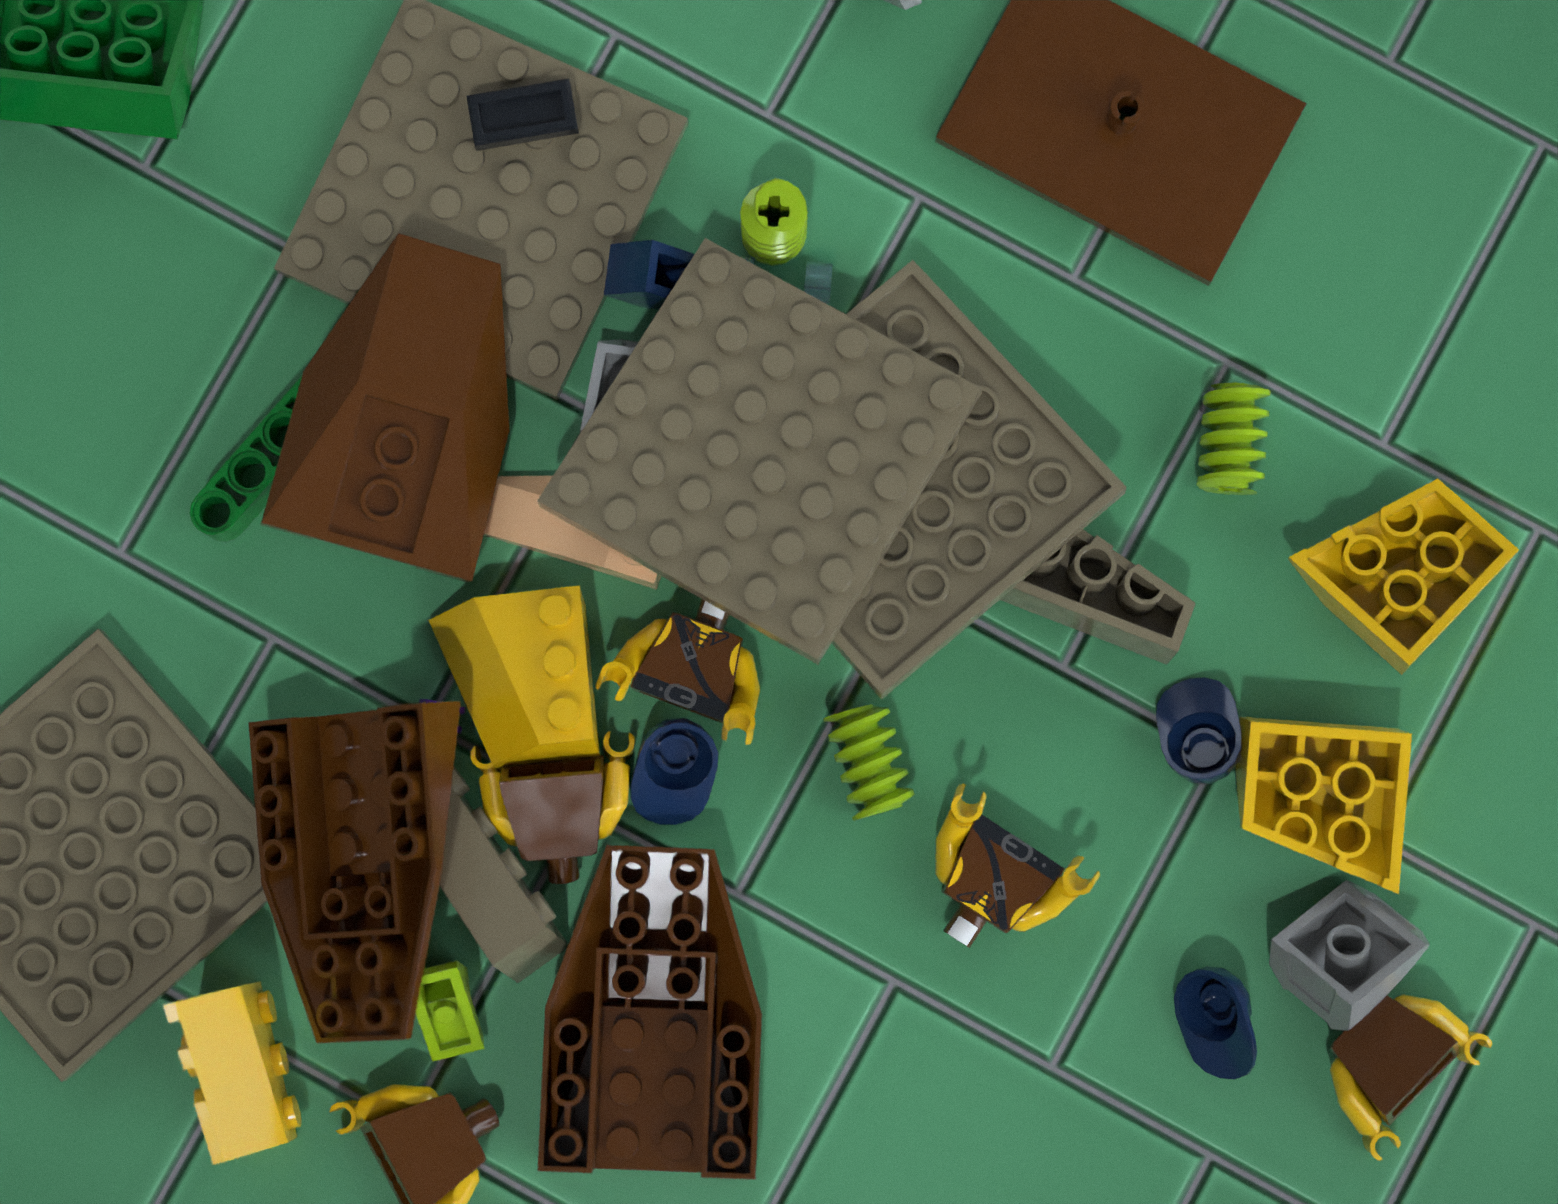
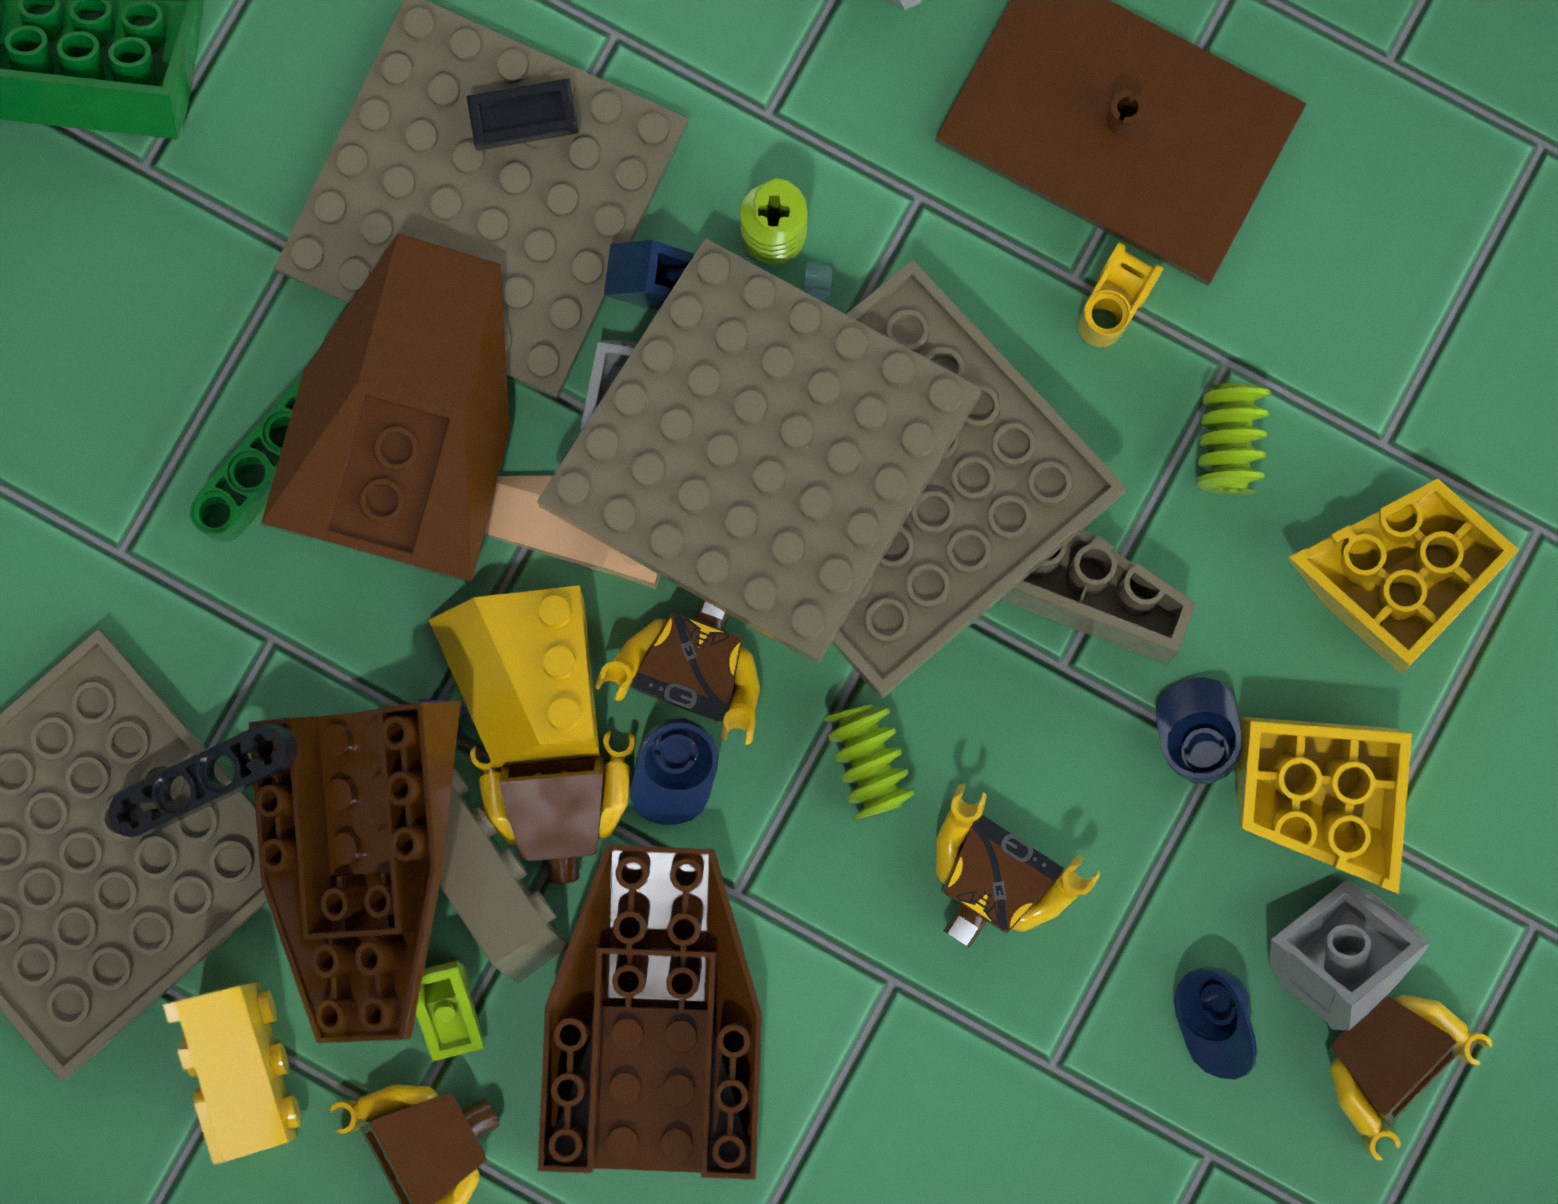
(202, 780): none -> black beam
(1121, 290): none -> yellow piece

